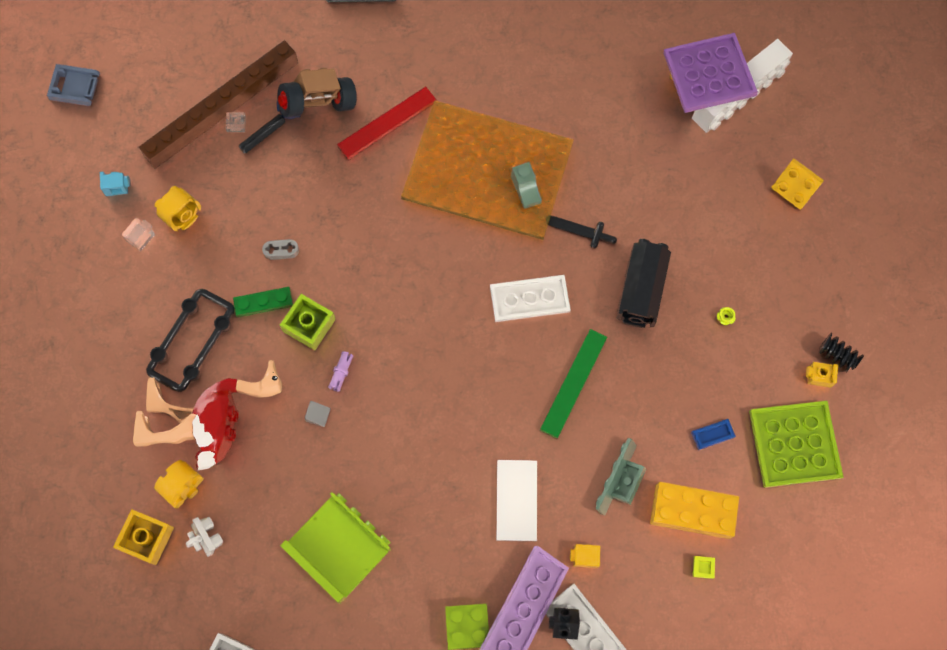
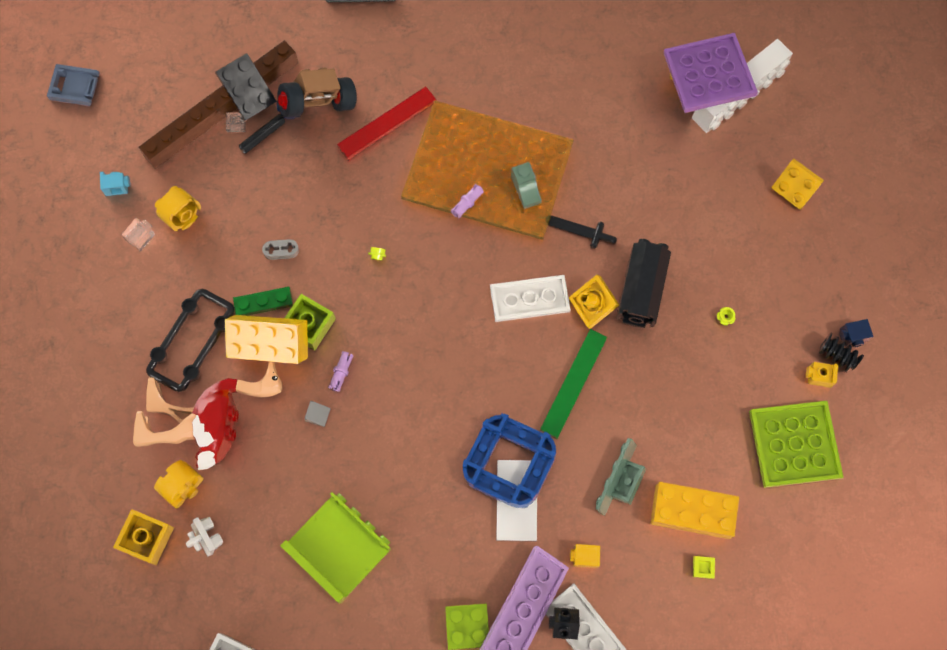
(245, 86): none -> black plate
(266, 339): none -> yellow brick
(377, 253): none -> neon yellow plate
(467, 201): none -> lavender pin
(514, 495): none -> blue plate
(594, 301): none -> yellow plate
(713, 434): blue tile -> none
(856, 333): none -> dark blue brick

